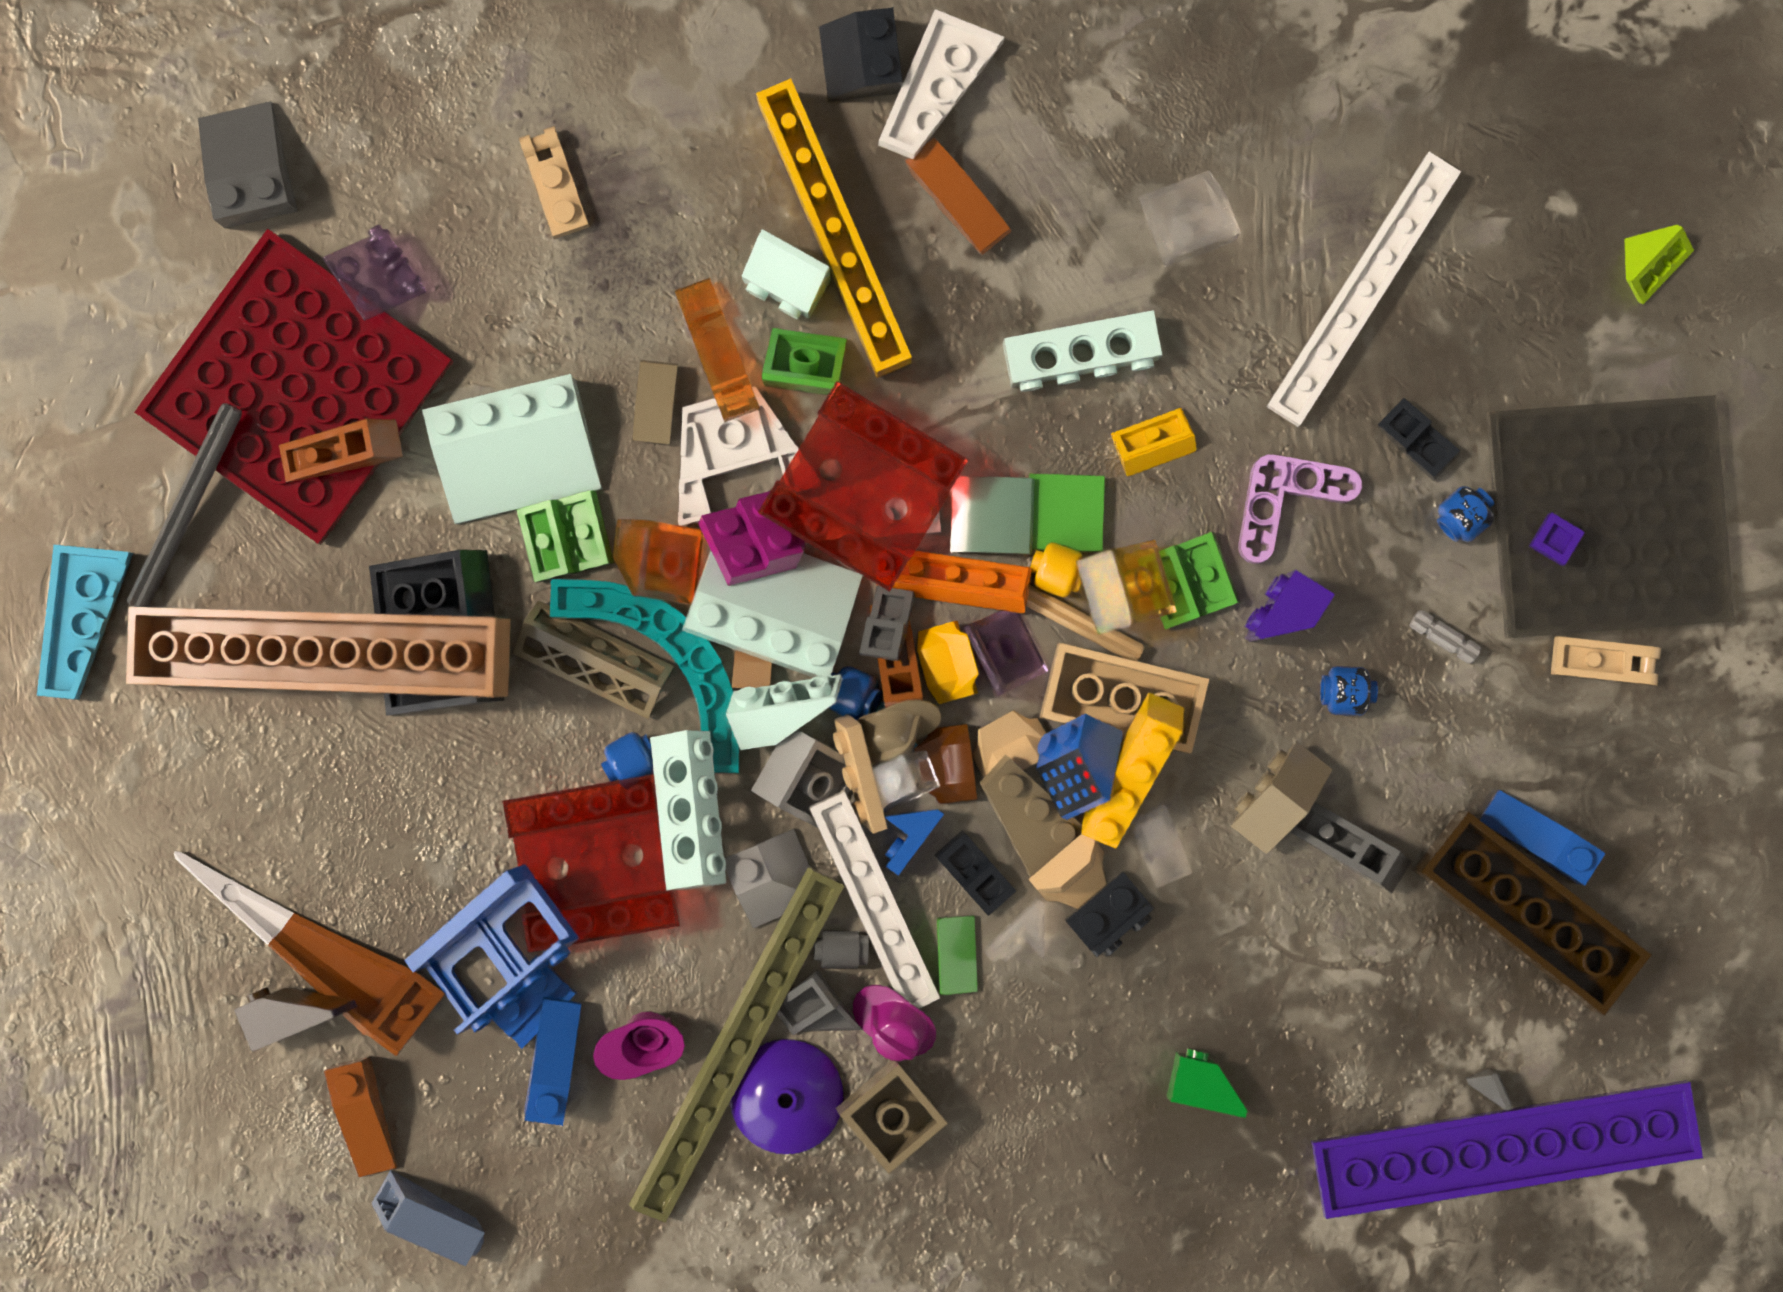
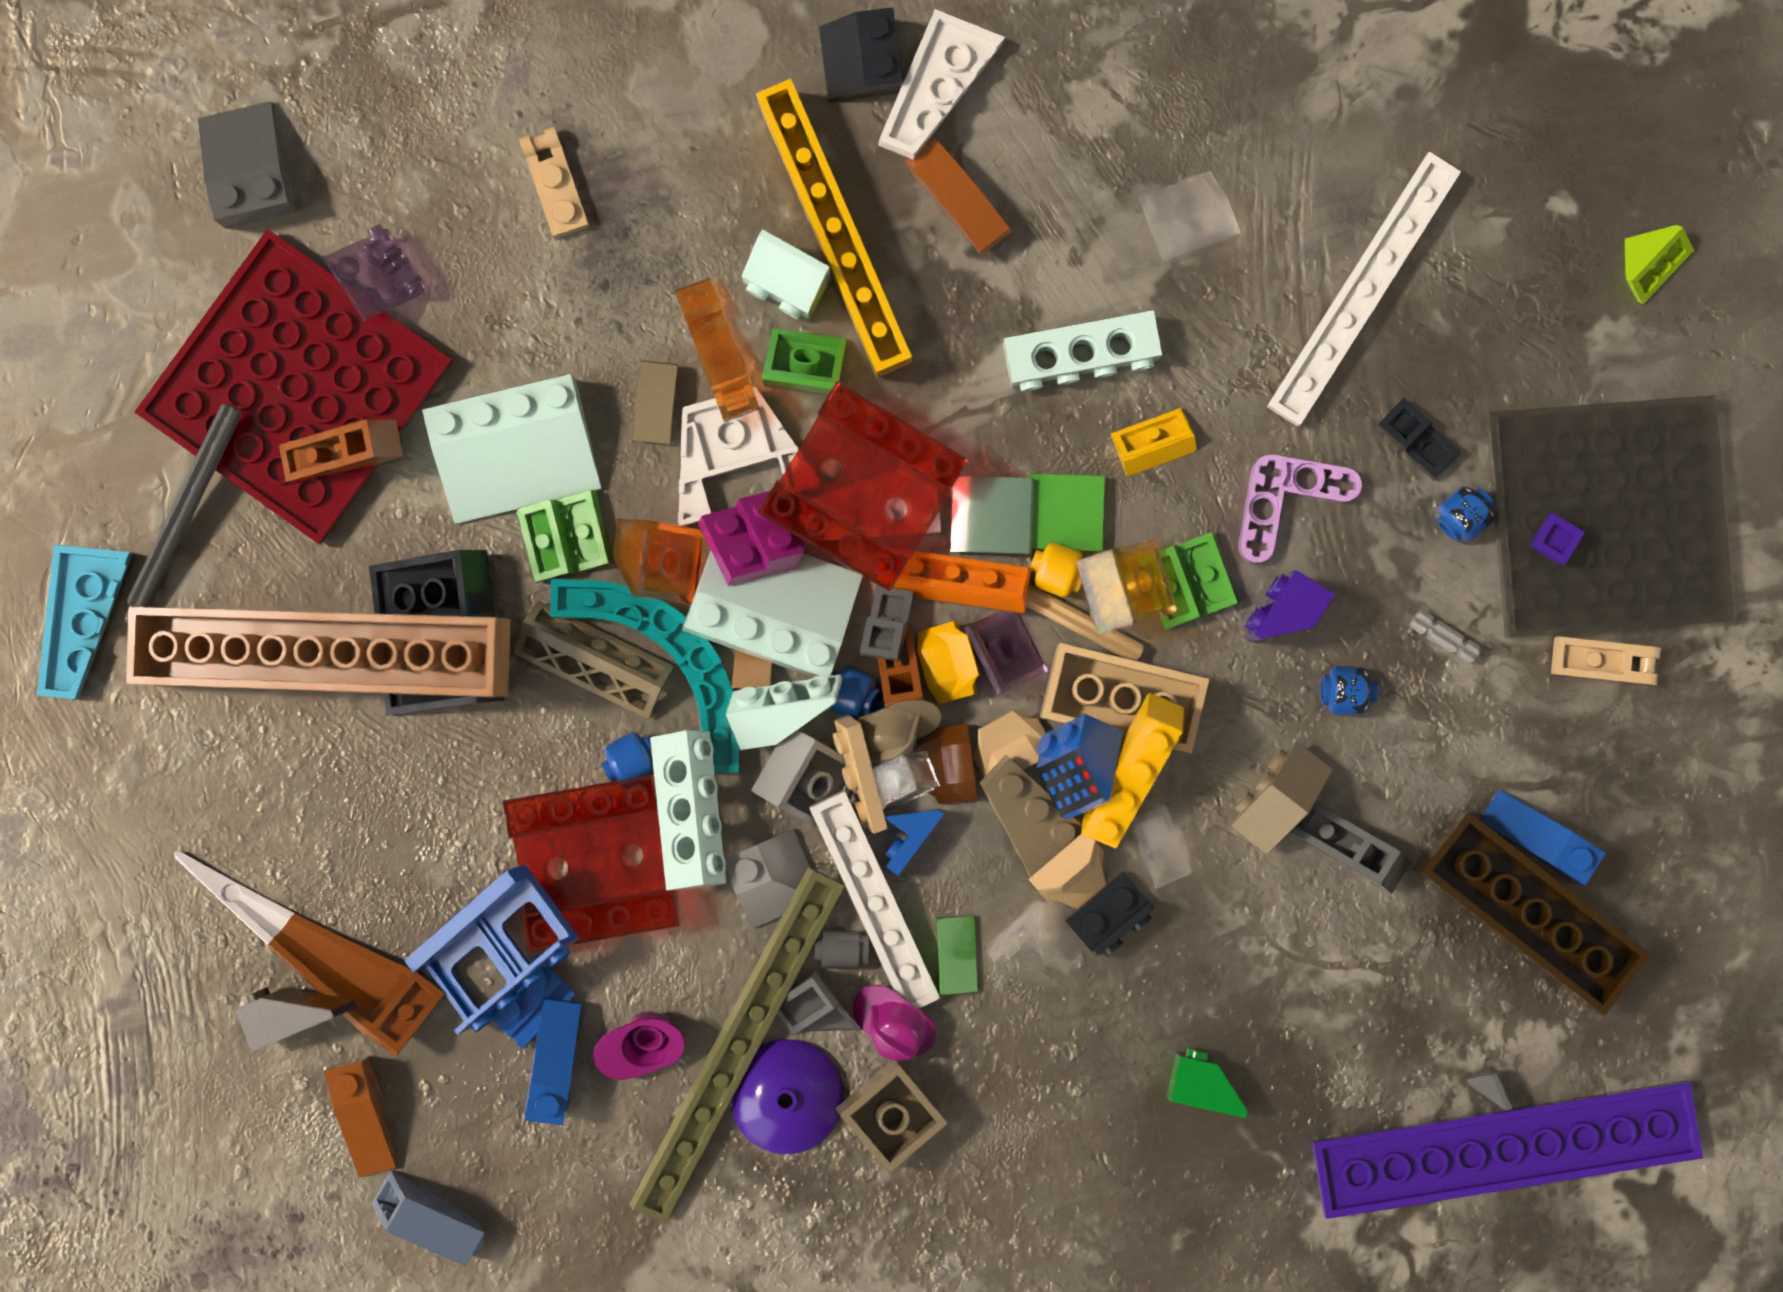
(975, 873): black slope -> none

